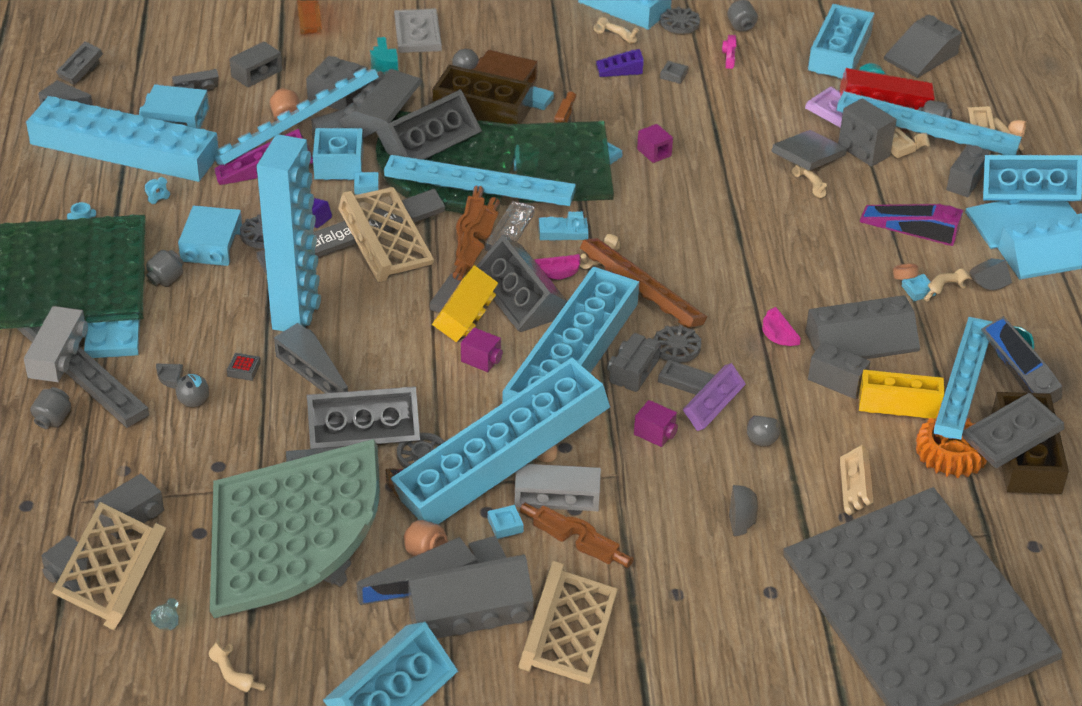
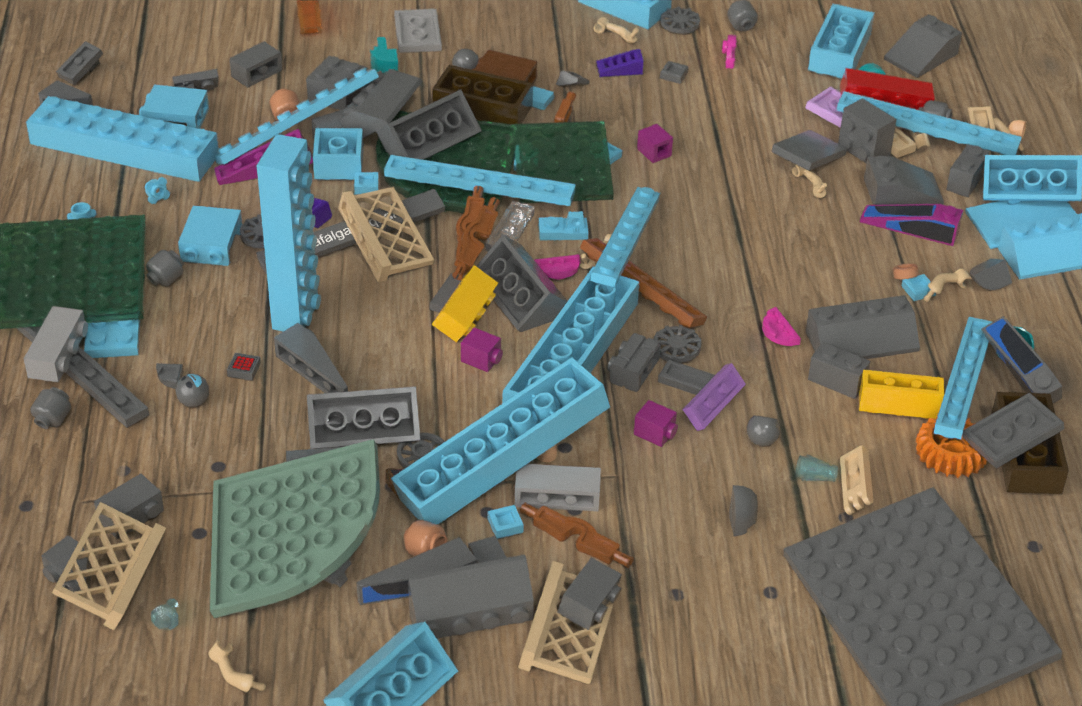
(571, 78): none -> dark grey slope
(590, 593): none -> dark grey brick
(625, 237): none -> medium azure plate
(814, 469): none -> clear light blue cone
(898, 182): none -> dark grey slope

